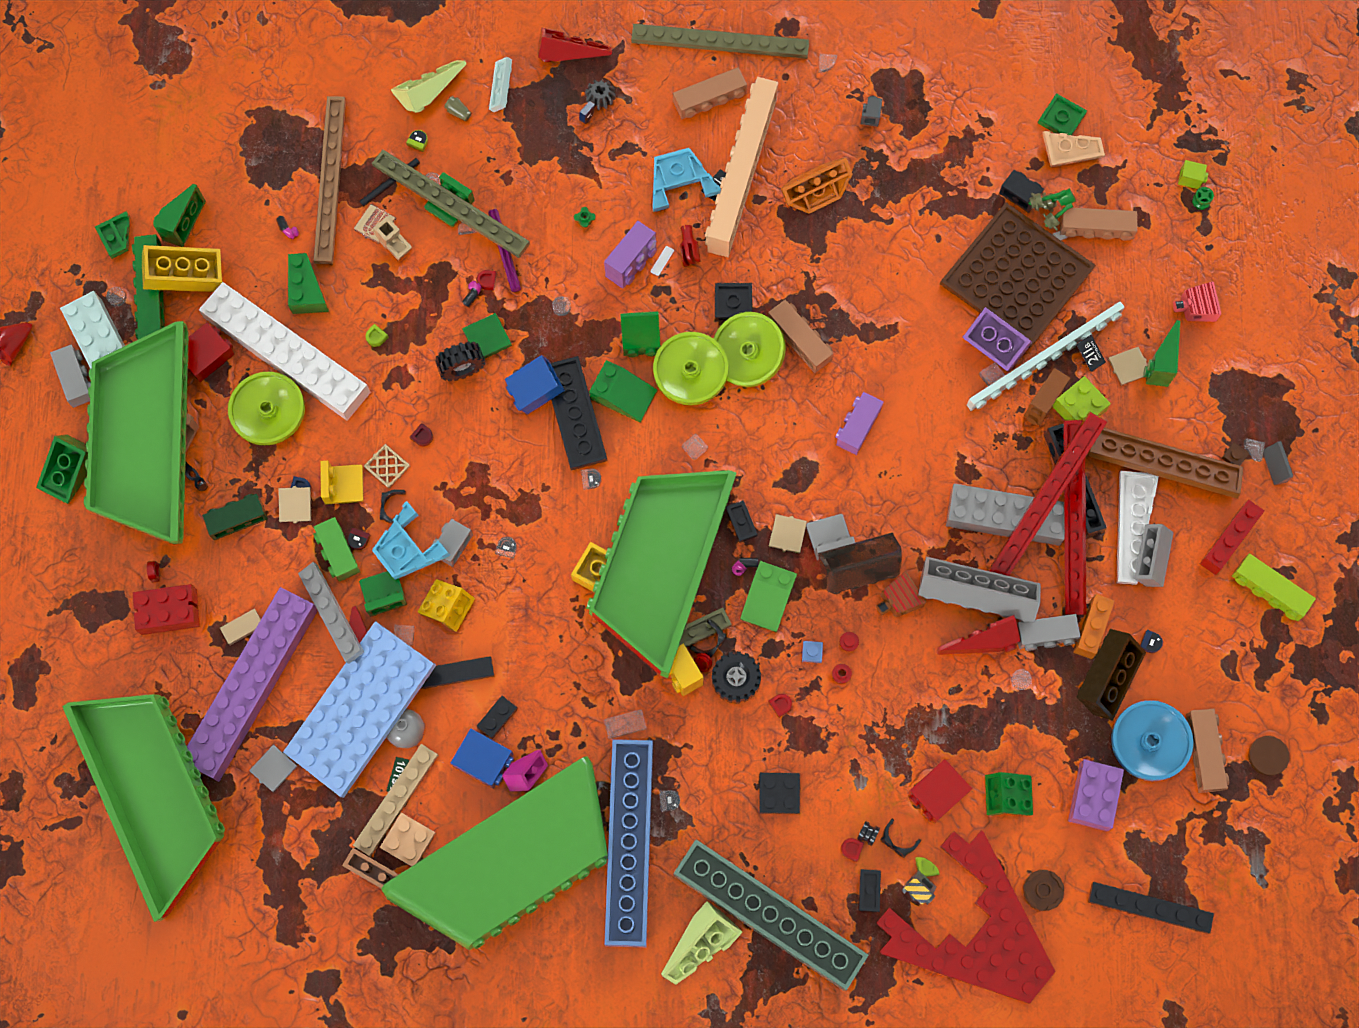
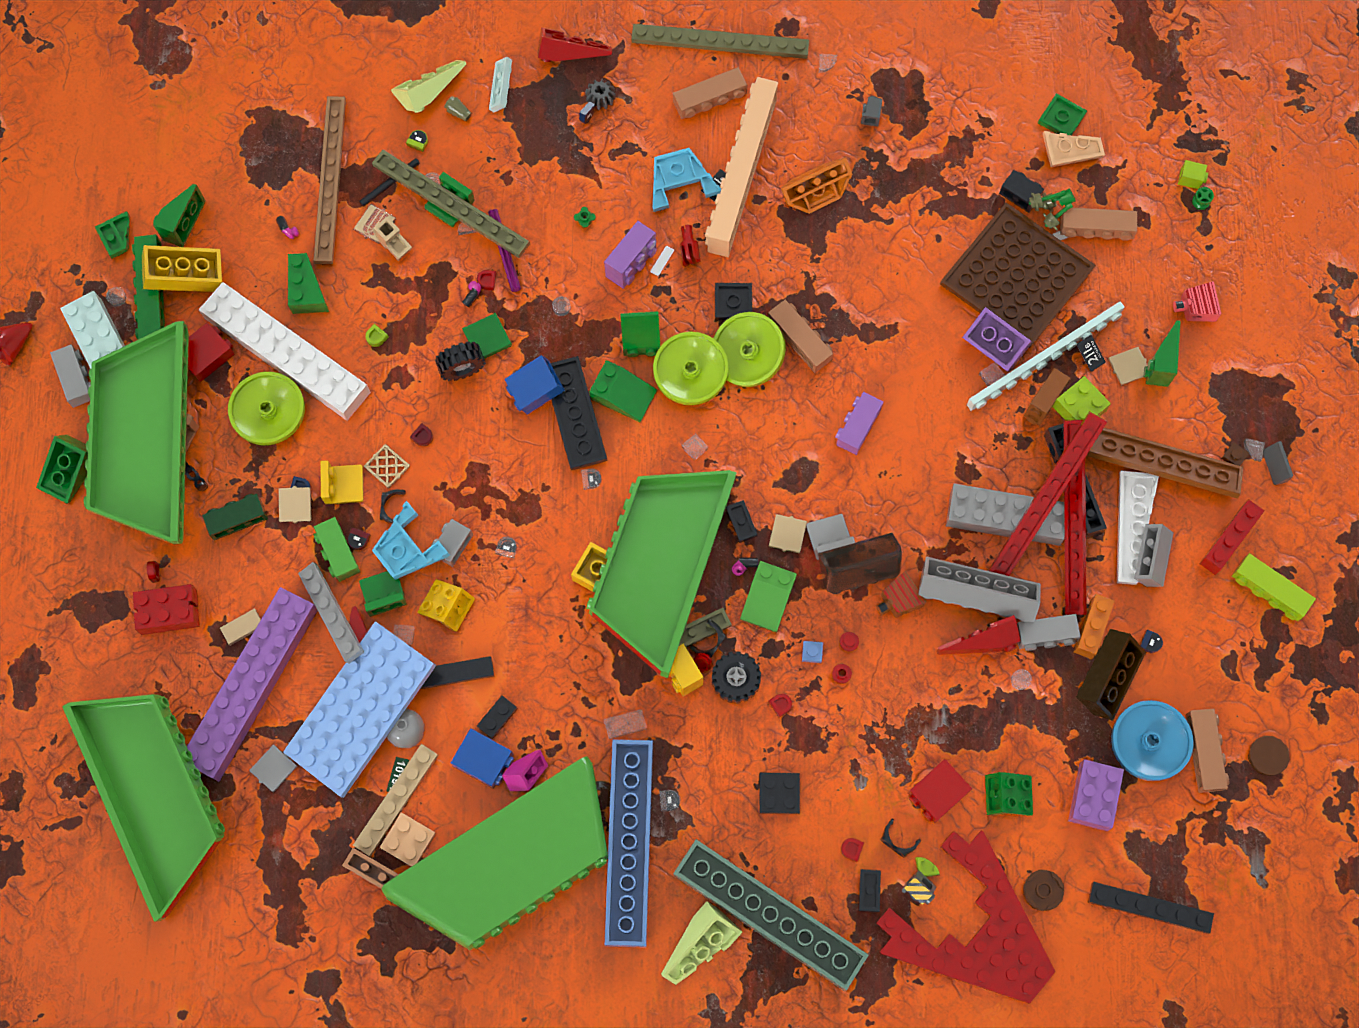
(868, 833): black wheel -> none

